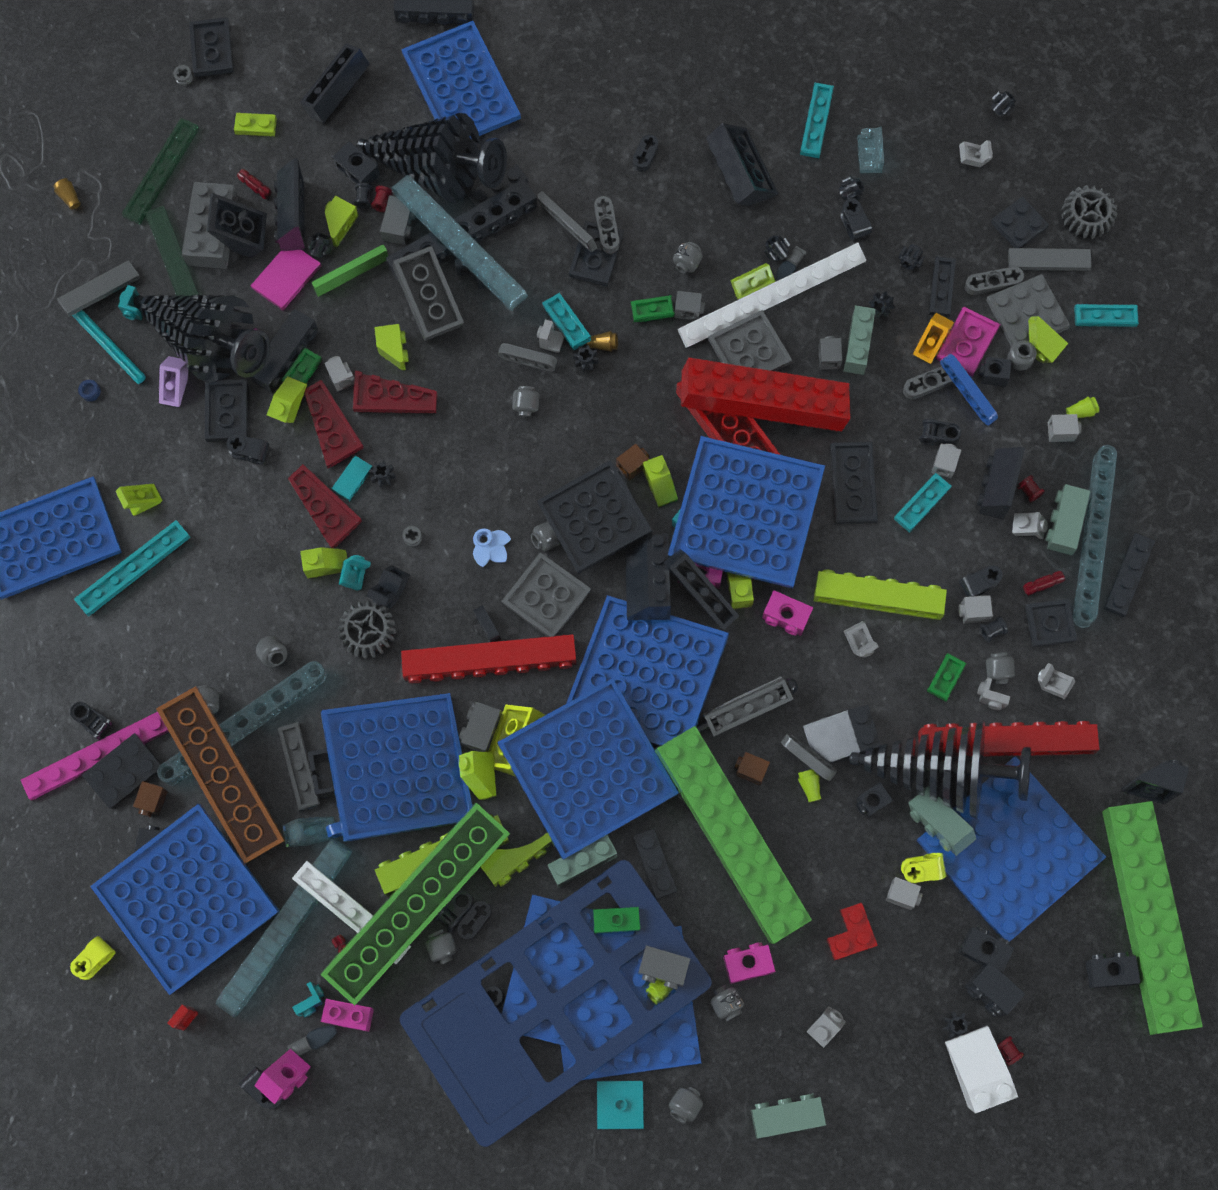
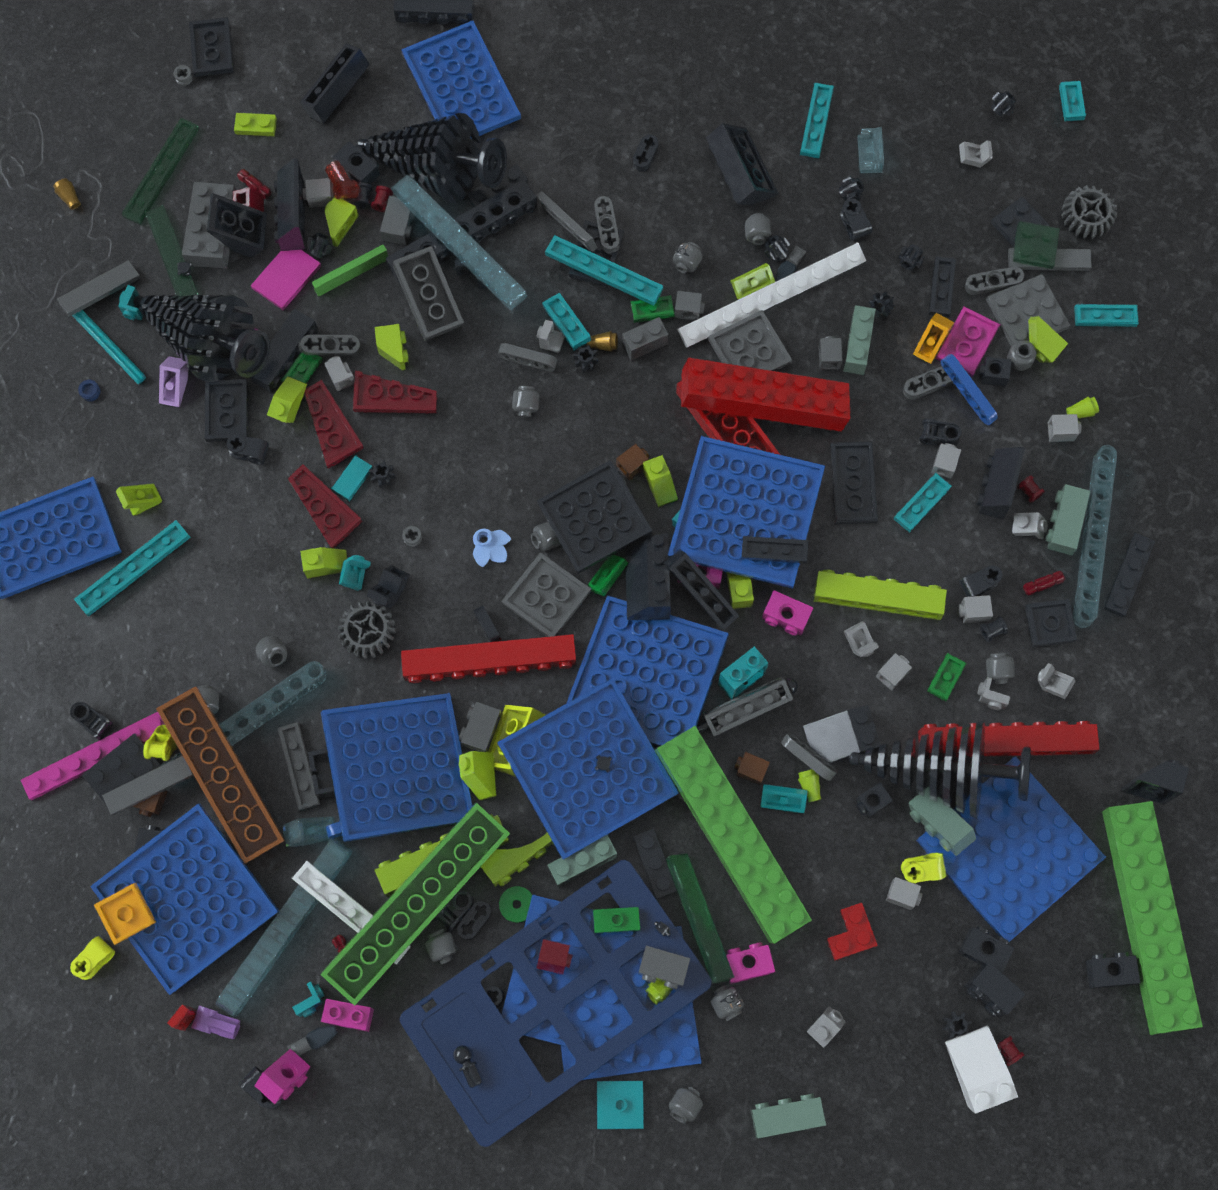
(125, 913): none -> light orange plate
(147, 785): none -> dark grey tile
(159, 744): none -> neon yellow piece
(184, 269): none -> black piece
(210, 1021): none -> medium lavender piece
(249, 198): none -> dark red brick
(318, 192): none -> light grey brick
(342, 186): none -> clear red piece
(344, 350): none -> dark grey beam
(463, 1055): none -> black axle
(506, 904): none -> green piece
(554, 957): none -> dark red brick
(603, 763): none -> black piece
(604, 270): none -> teal plate
(607, 574): none -> green plate
(645, 338): none -> dark grey brick
(662, 928): none -> black piece
(700, 918): none -> clear green tile
(747, 668): none -> teal window
(758, 229): none -> dark grey head
(774, 549): none -> black plate
(783, 798): none -> teal plate
(894, 671): none -> light grey brick
(1036, 245): none -> clear green plate
(1072, 101): none -> teal plate

